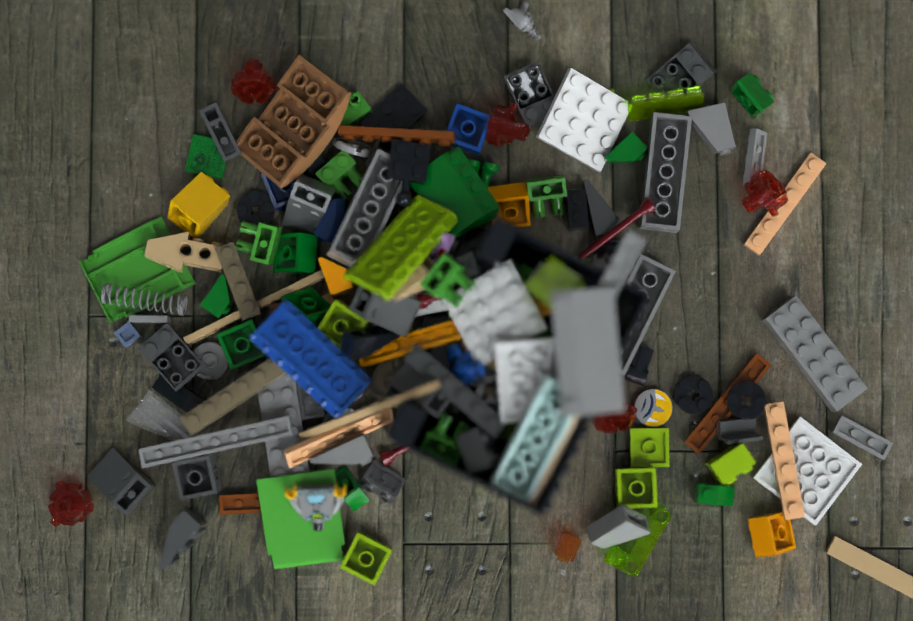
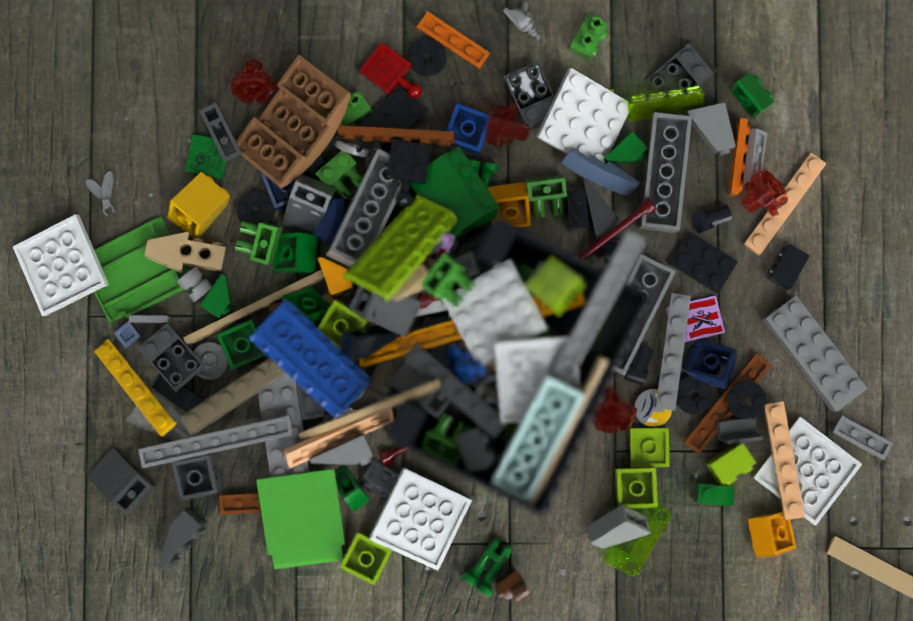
(60, 265): none -> white plate
(60, 512): clear red piece -> none
(103, 192): none -> light grey piece
(135, 387): none -> yellow plate
(181, 309): light grey piece -> none
(194, 284): none -> light grey wheel
(238, 281): dark tan plate -> none
(316, 502): light grey torso -> none
(387, 69): none -> red plate
(420, 519): none -> white plate
(437, 53): none -> black plate
(453, 40): none -> orange plate
(473, 575): none -> green piece
(512, 585): none -> reddish brown hinge
(567, 547): clear orange brick -> none
(587, 351): light grey slope -> none
(588, 37): none -> bright green brick
(603, 174): none -> sand blue slope
(673, 351): none -> light grey plate
(703, 263): none -> black plate
(703, 319): none -> flag
(707, 220): none -> black piece
(710, 363): none -> dark blue slope
(739, 151): none -> orange plate
(788, 266): none -> black brick

